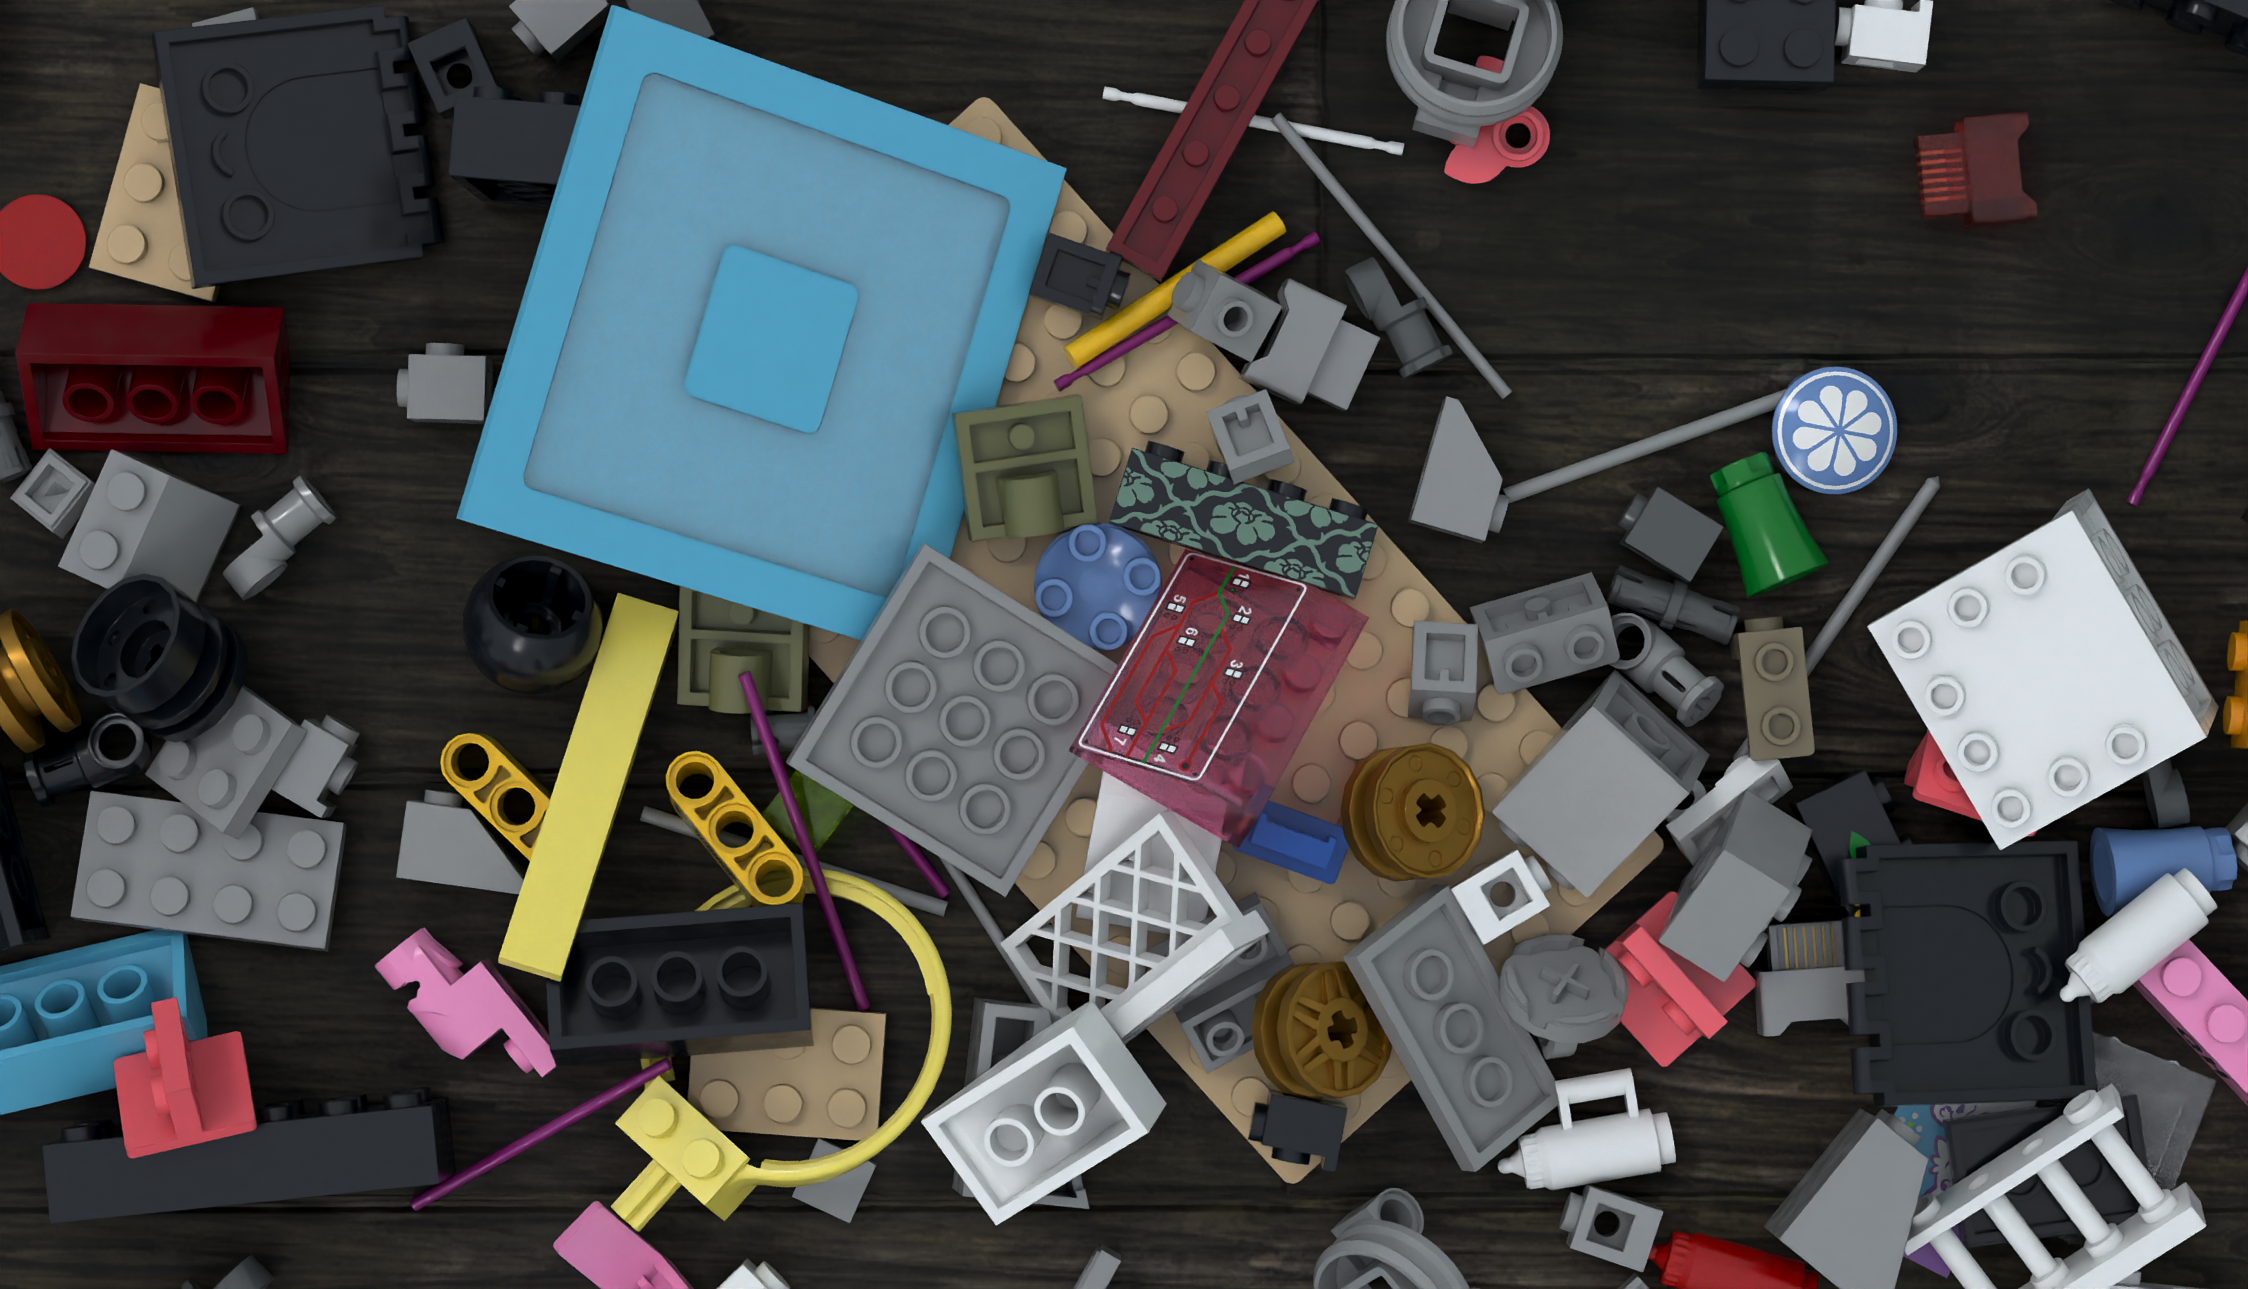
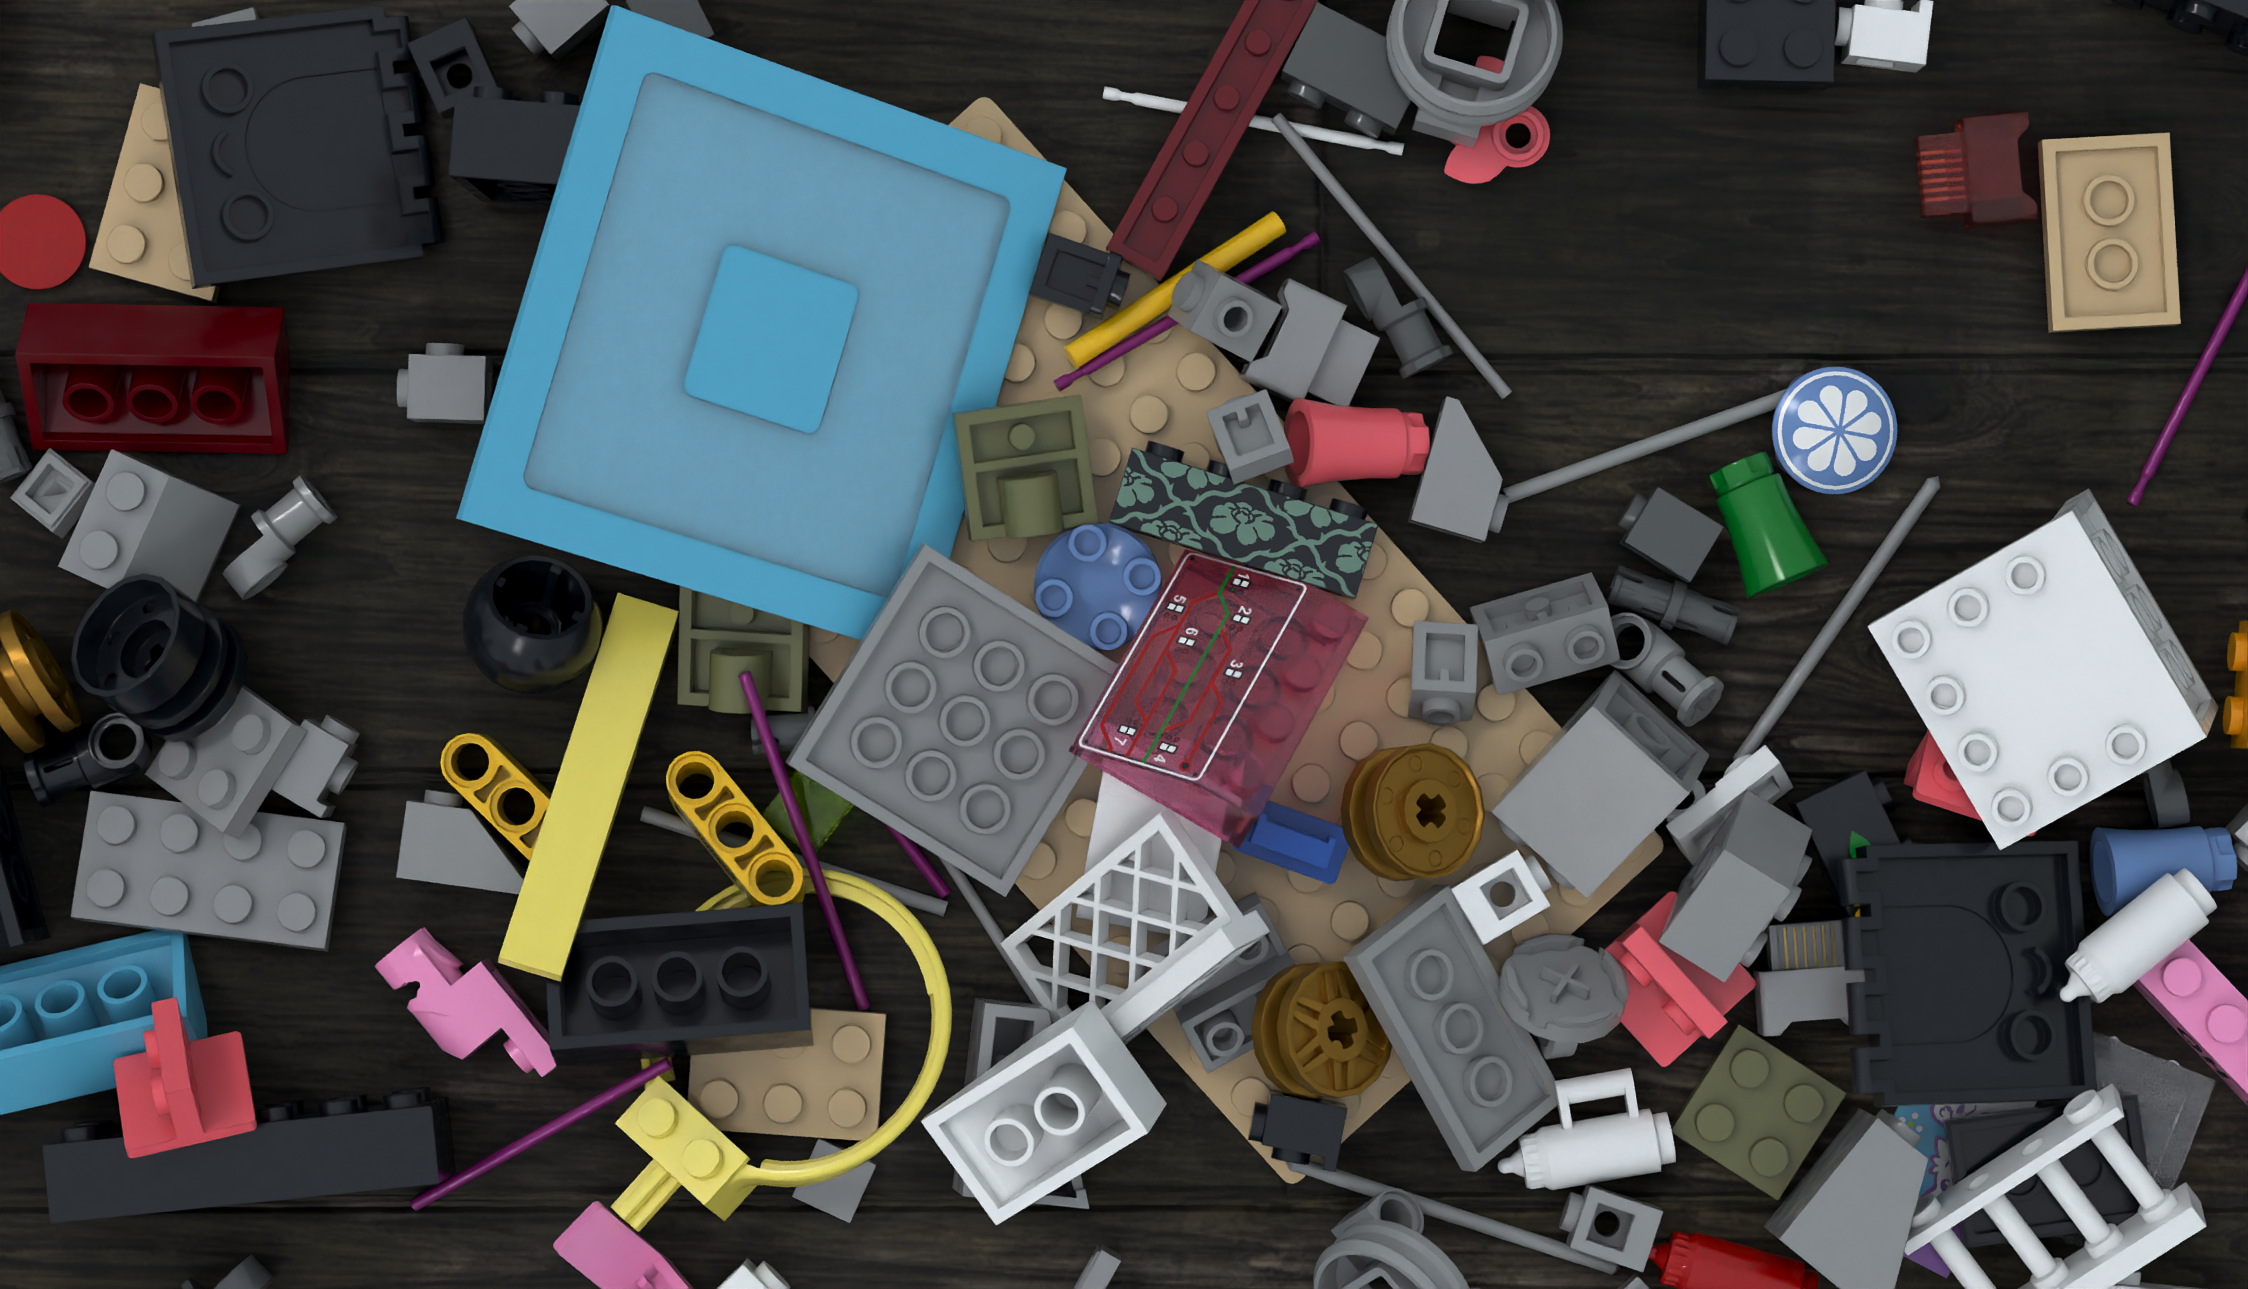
(1348, 69): none -> dark grey brick
(1353, 443): none -> coral plant
(1461, 1217): none -> light grey axle
(1757, 1111): none -> olive plate
(1774, 689): dark tan bracket -> none
(2109, 232): none -> tan plate

